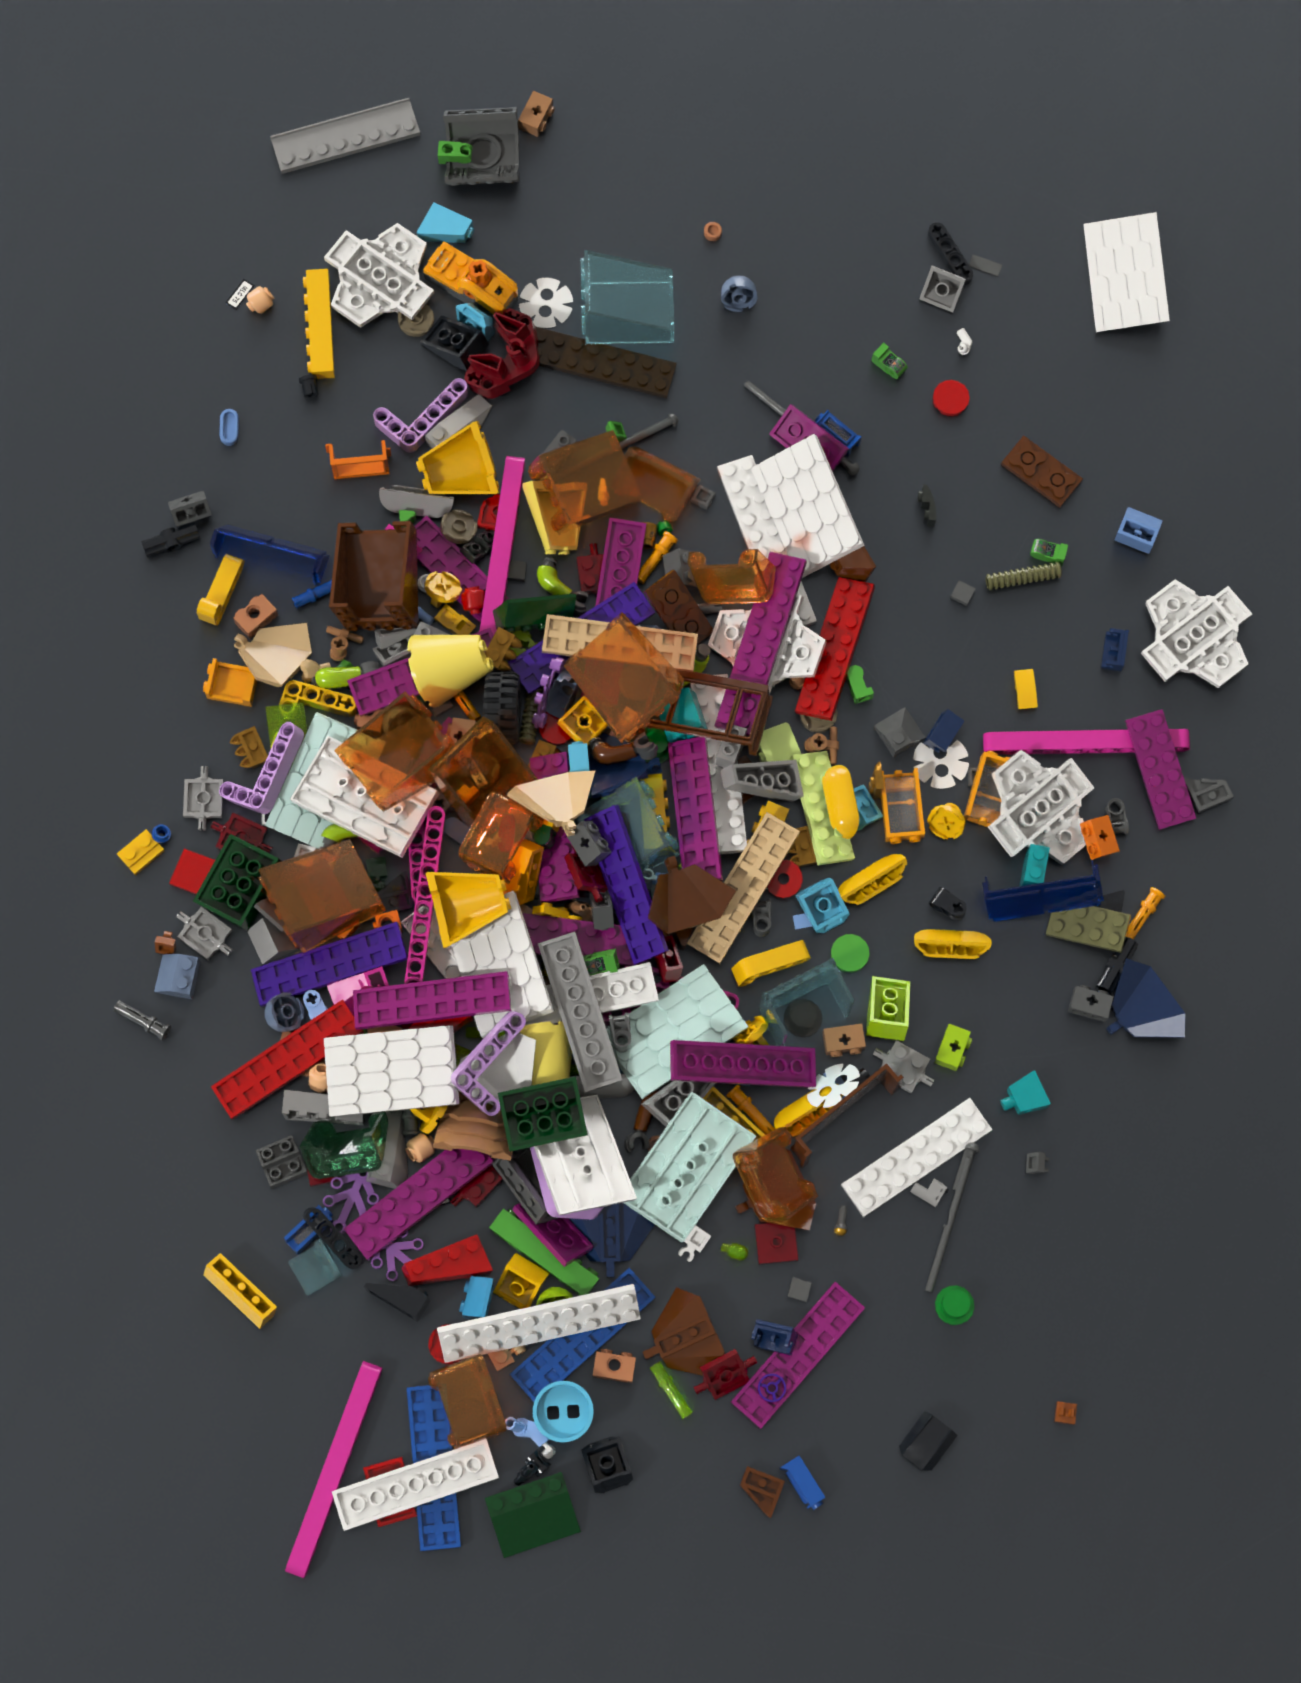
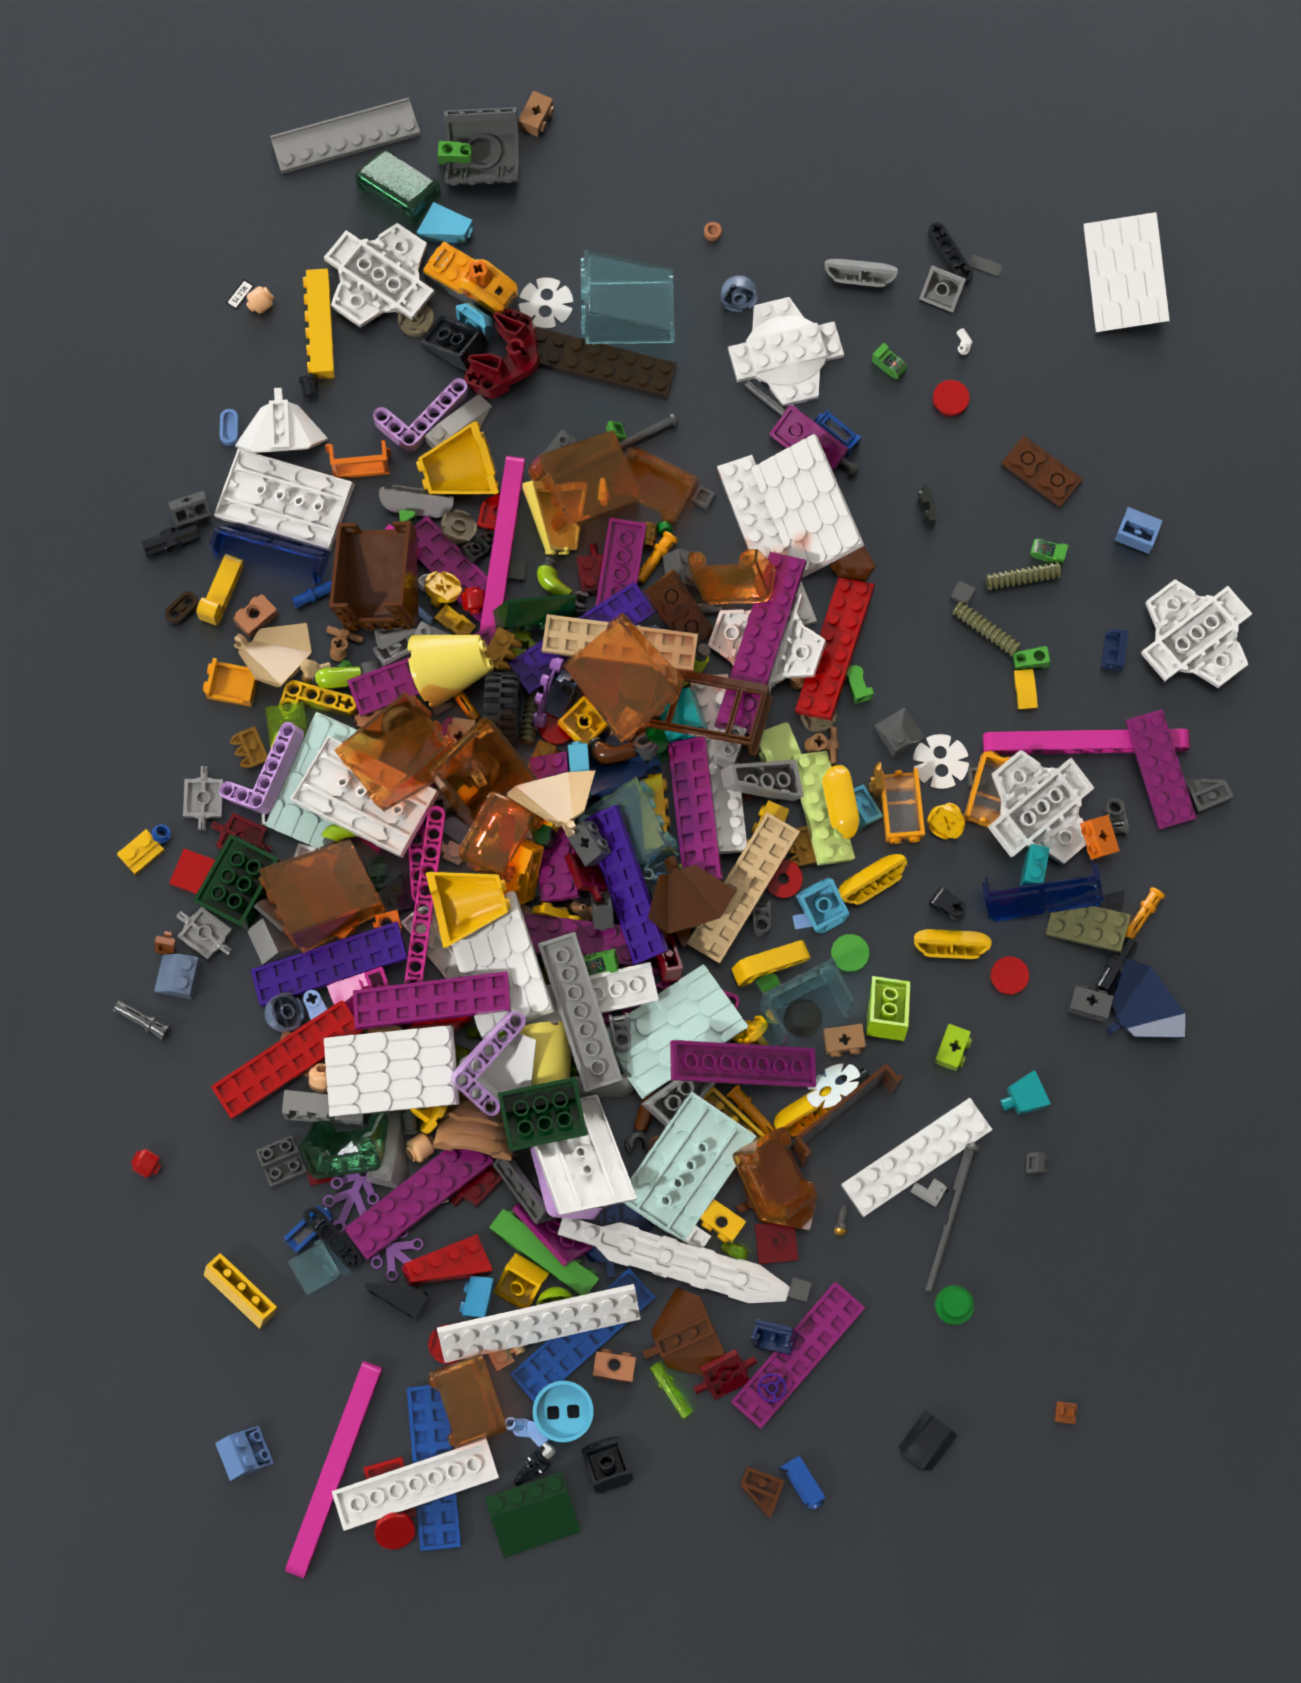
(145, 1163): none -> red head
(179, 606): none -> dark brown plate
(244, 1452): none -> medium blue slope
(280, 428): none -> white panel
(284, 500): none -> white piece
(394, 1530): none -> red tile
(398, 184): none -> clear green windscreen
(450, 853): none -> white plate
(679, 1261): none -> white plate
(716, 1211): none -> yellow brick
(767, 982): none -> bright green slope
(785, 351): none -> white plate
(860, 272): none -> light grey brick
(907, 1063): light grey plate -> none
(943, 731): dark blue hinge -> none
(986, 628): none -> olive piece
(1009, 975): none -> red tile
(1032, 658): none -> bright green leg

